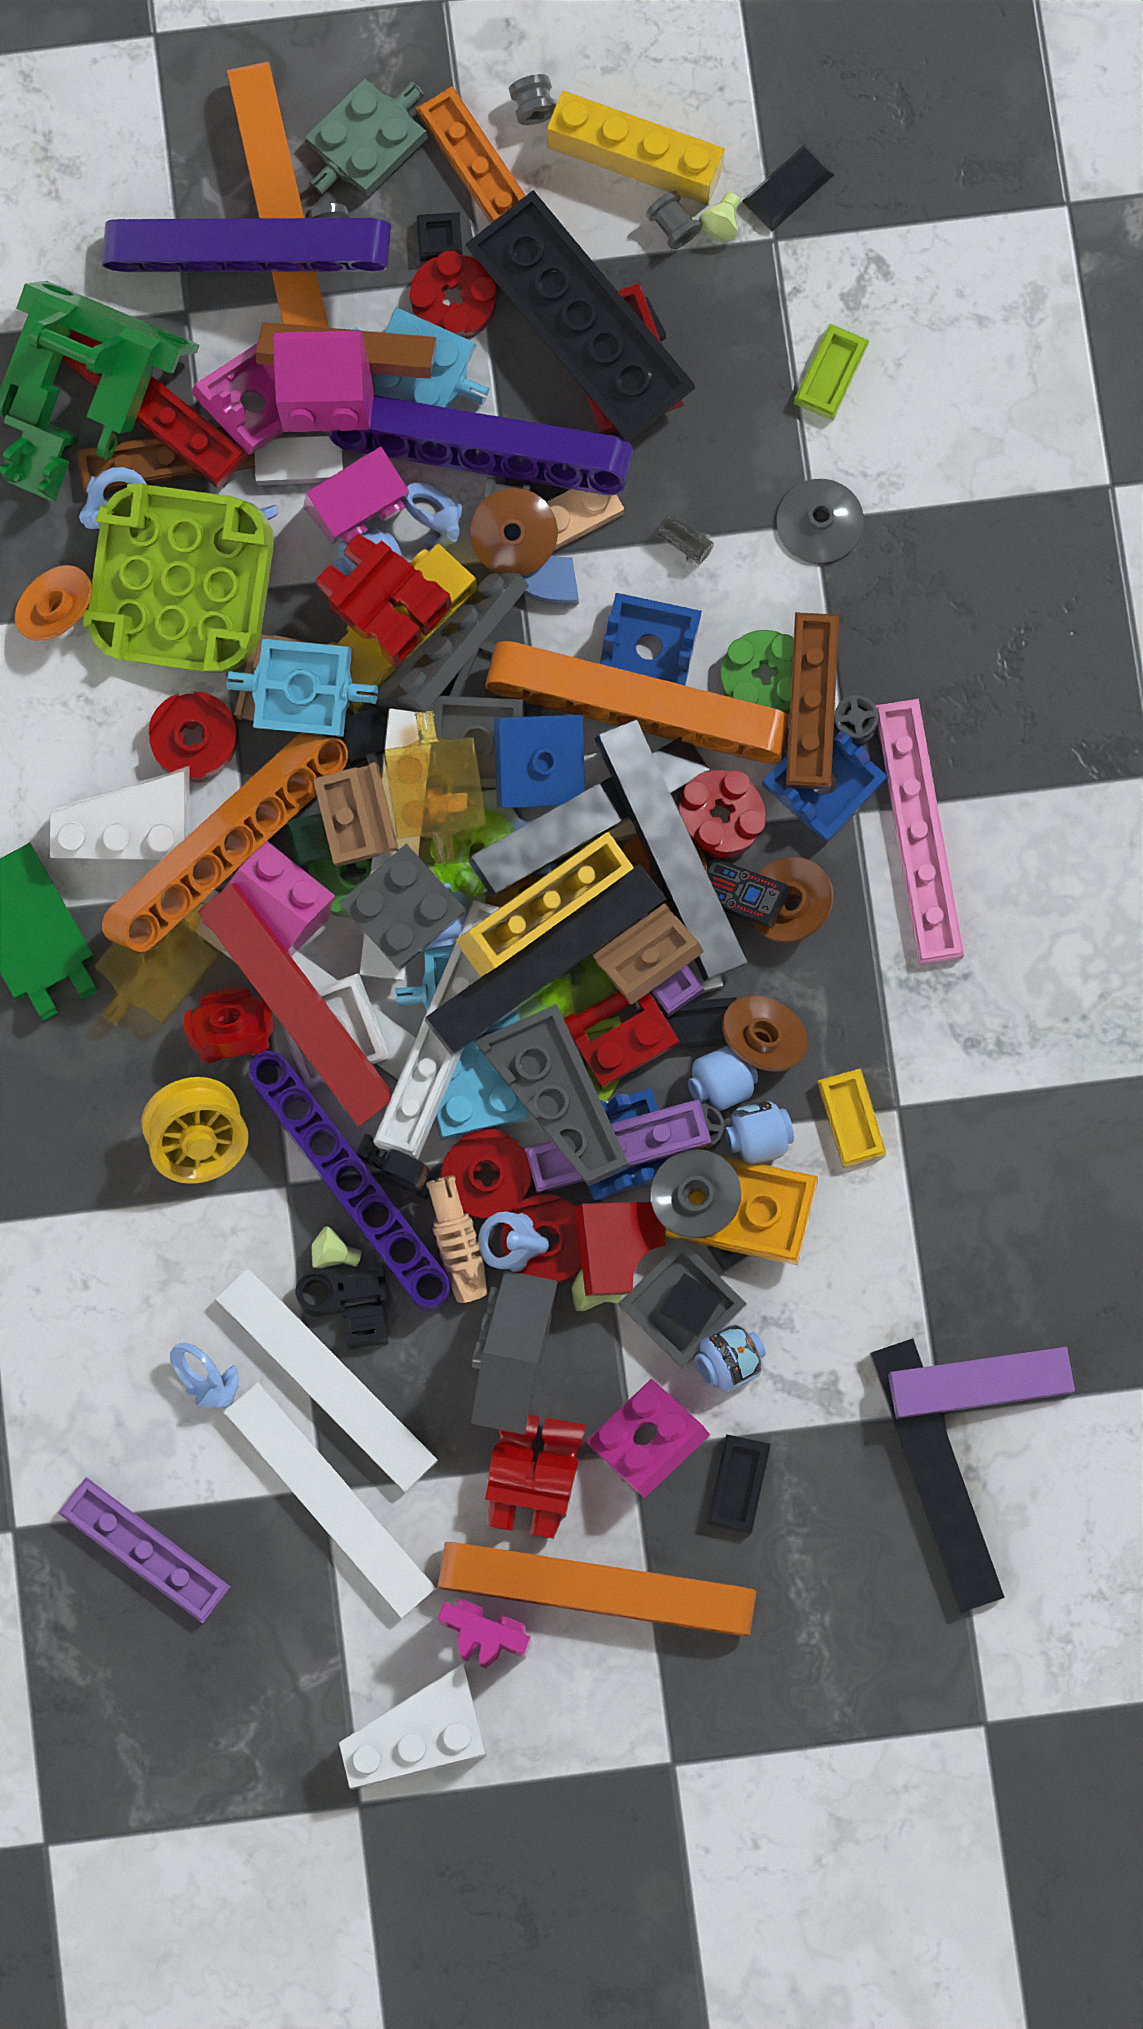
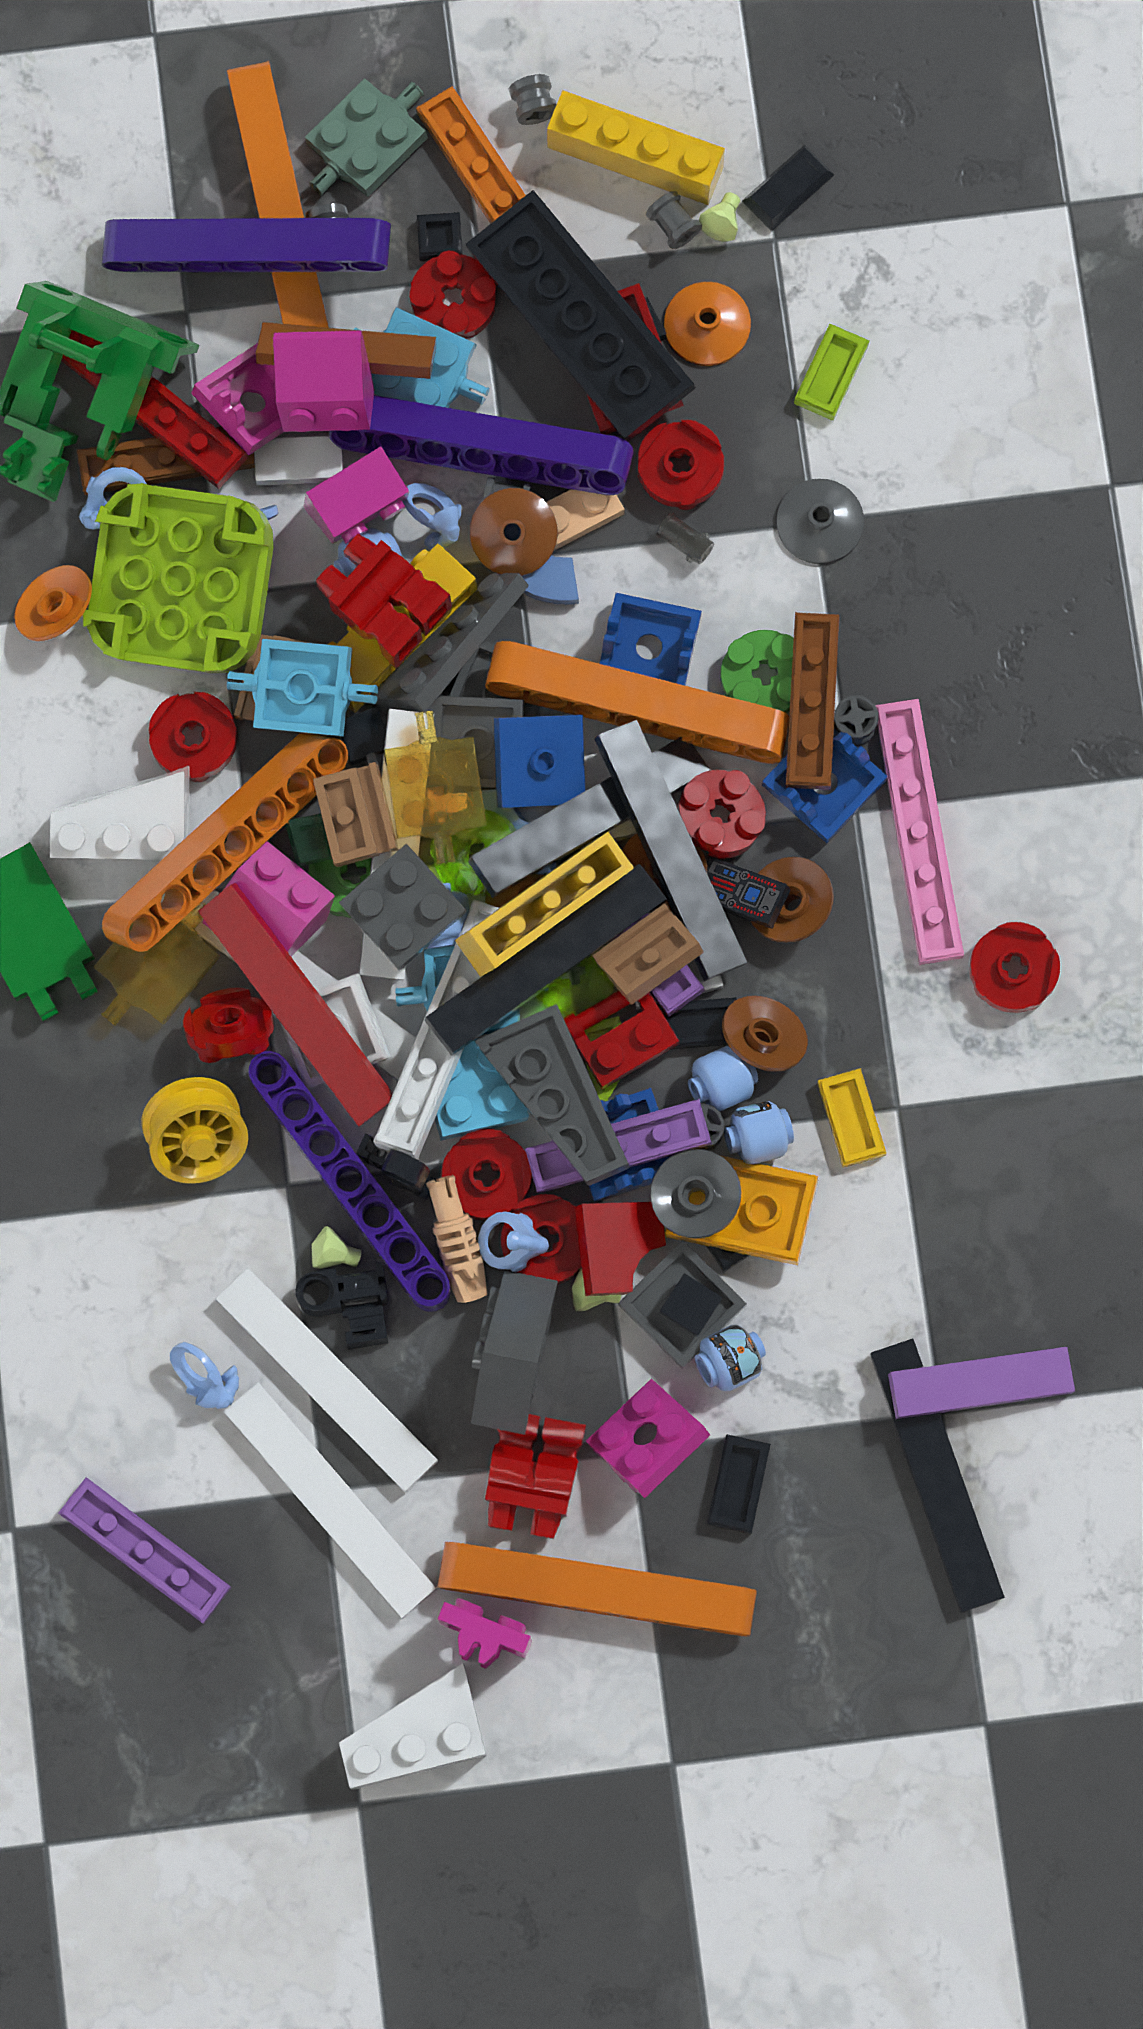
(682, 488): none -> red plate
(703, 342): none -> orange dish
(1036, 953): none -> red plate

